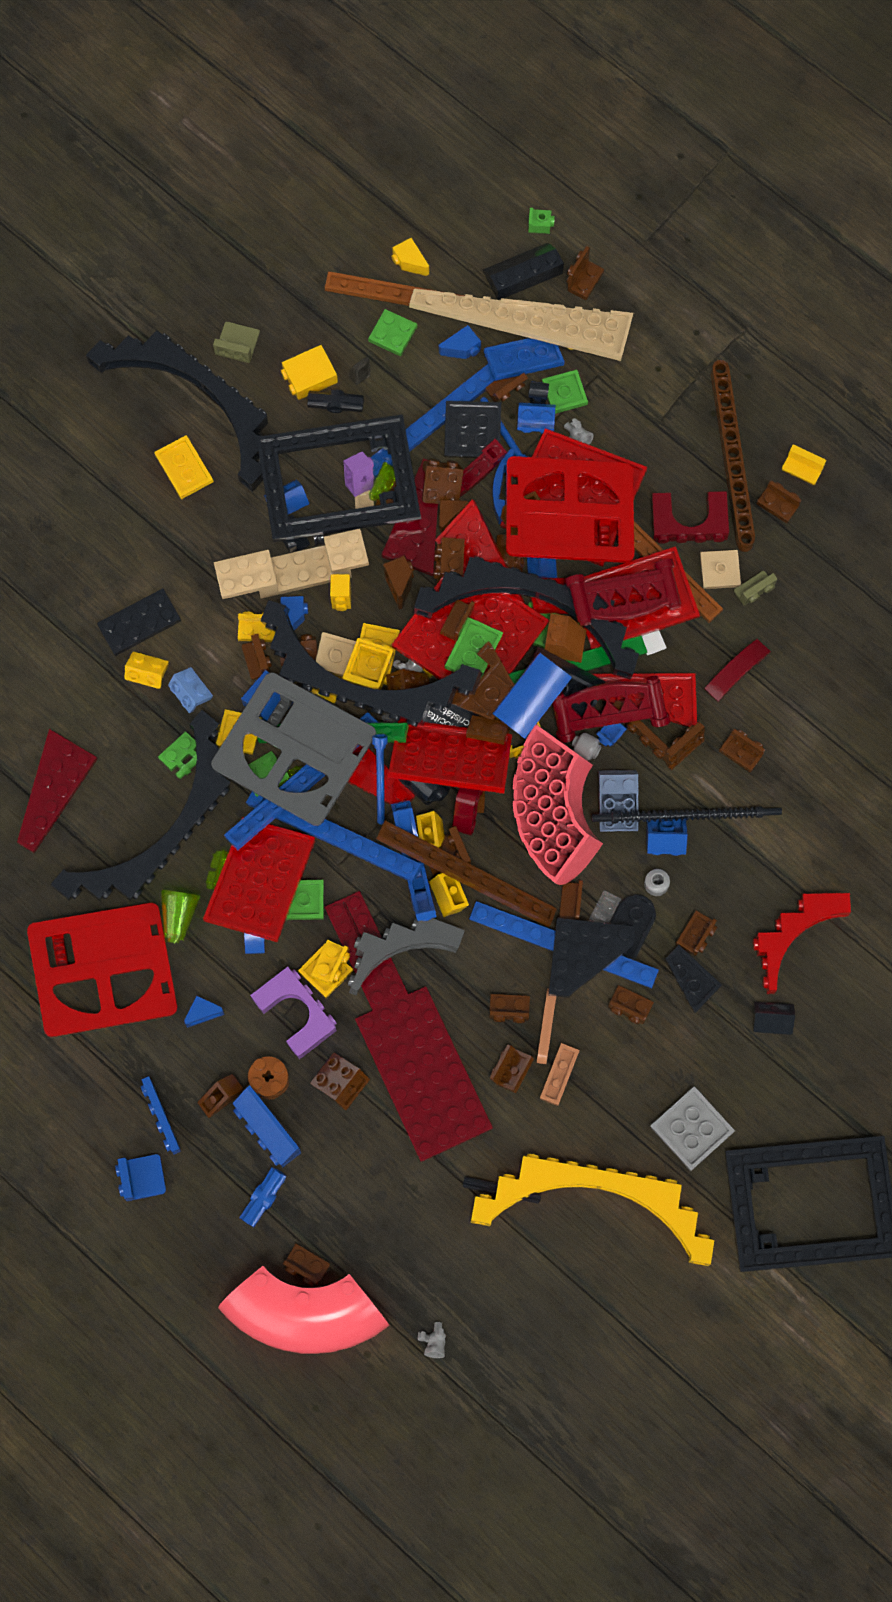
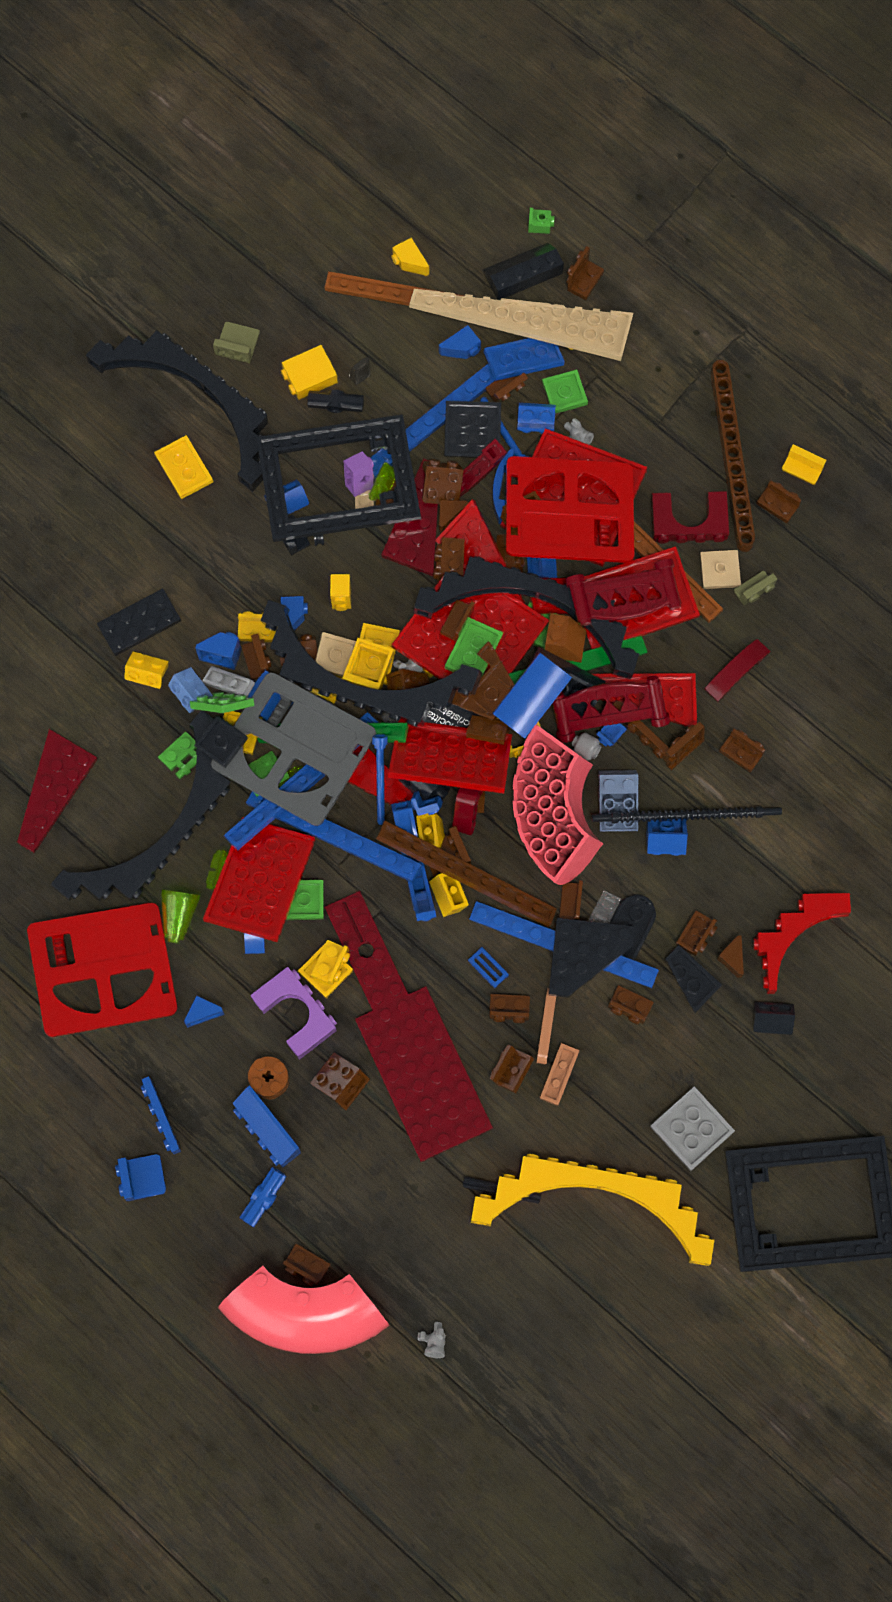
(220, 650): none -> blue slope
(220, 1095): reddish brown slope -> none
(221, 702): none -> bright green plate
(221, 741): none -> black tile
(228, 681): none -> light grey tile
(292, 570): tan bracket -> none
(392, 332): bright green plate -> none
(399, 579): reddish brown slope -> none
(400, 939): dark grey arch -> none
(426, 806): none -> blue bracket
(499, 979): none -> blue tile
(538, 392): black piece -> none
(653, 642): white sticker -> none
(661, 878): light grey head -> none
(733, 957): none -> reddish brown slope

